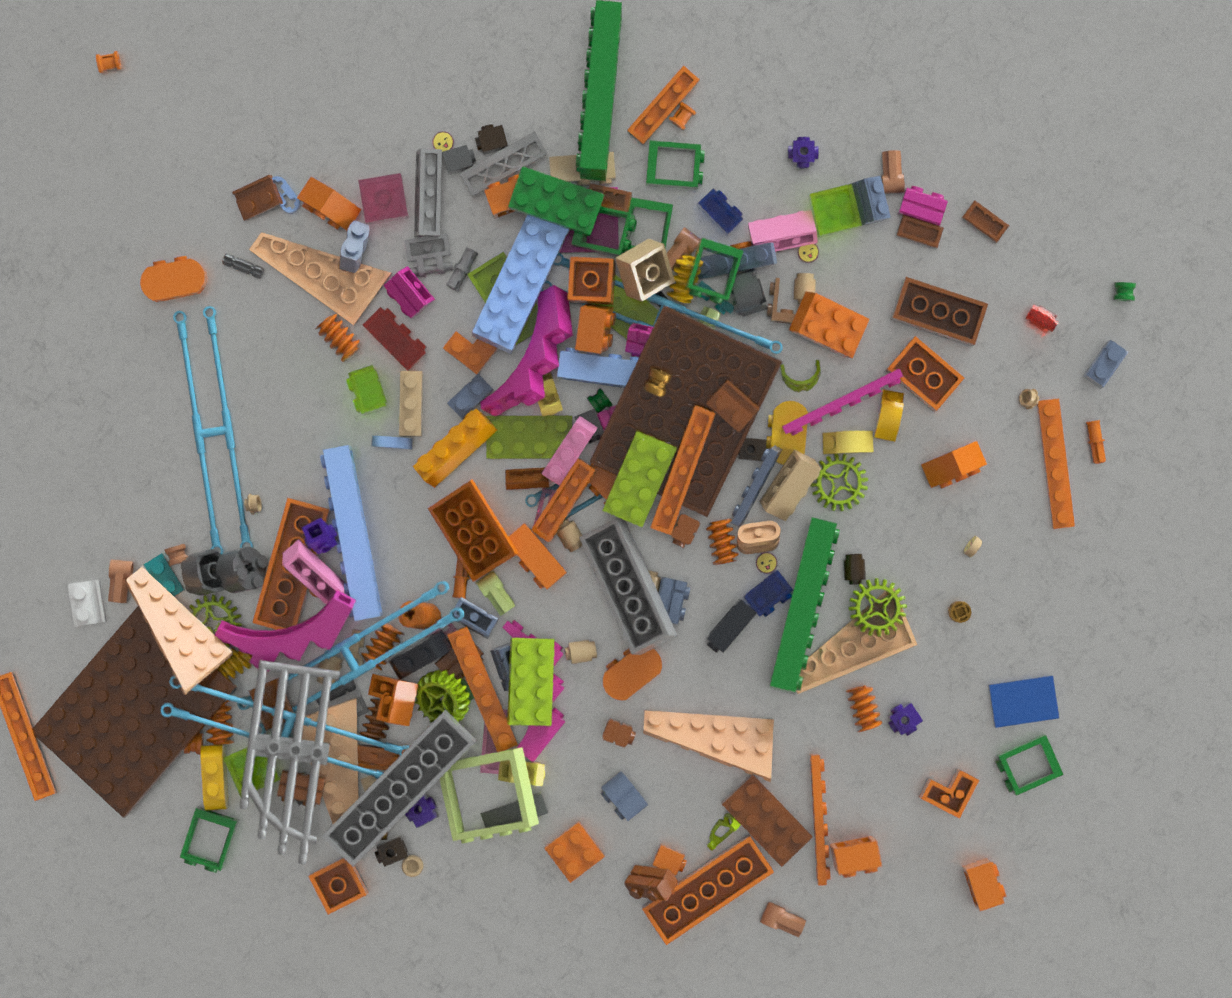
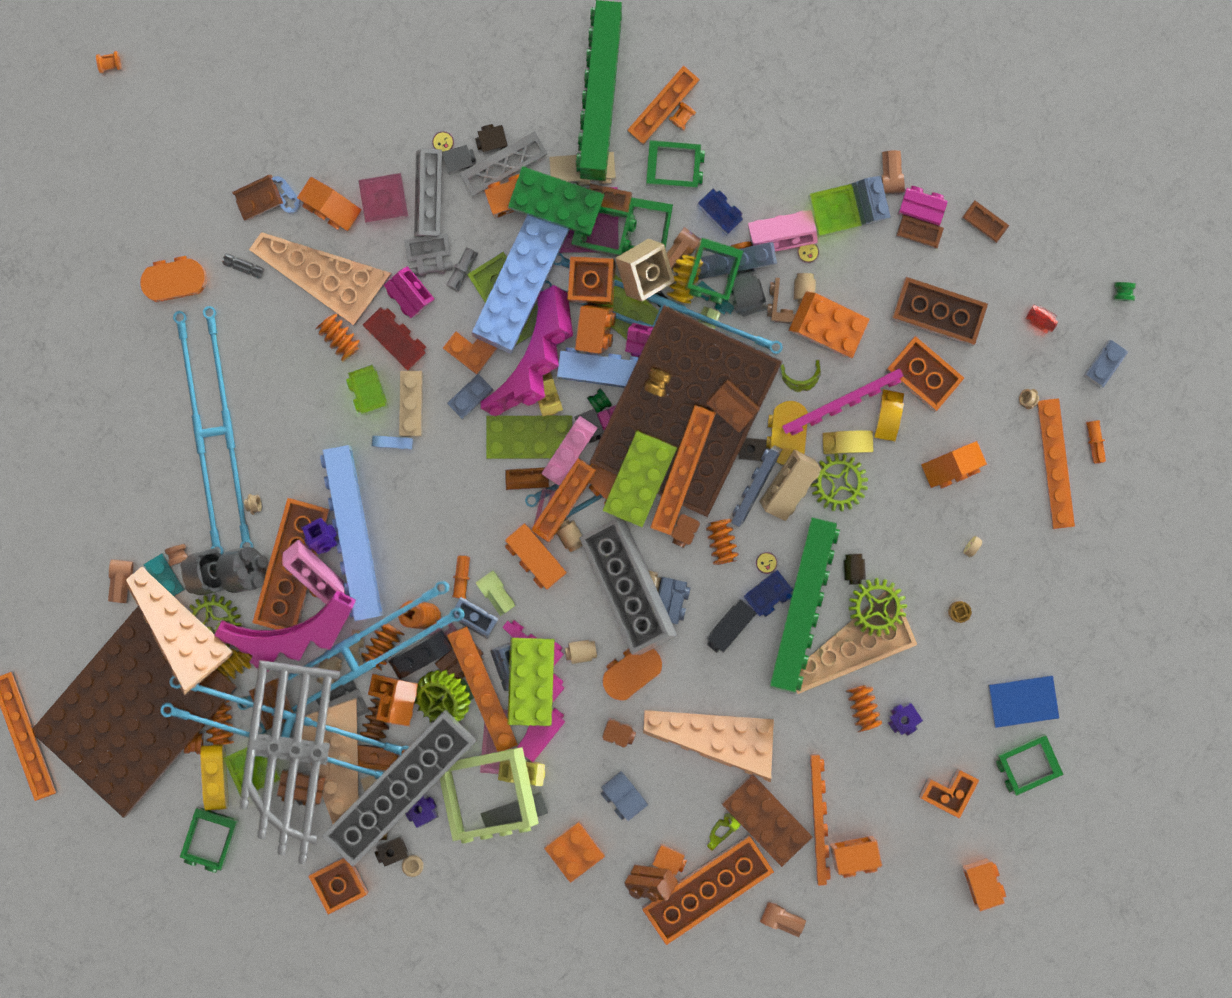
(86, 603): white plate -> none
(354, 246): brick -> none
(454, 447): light orange brick -> none
(472, 530): orange slope -> none
(758, 537): light nougat brick -> none
(800, 160): dark purple brick -> none

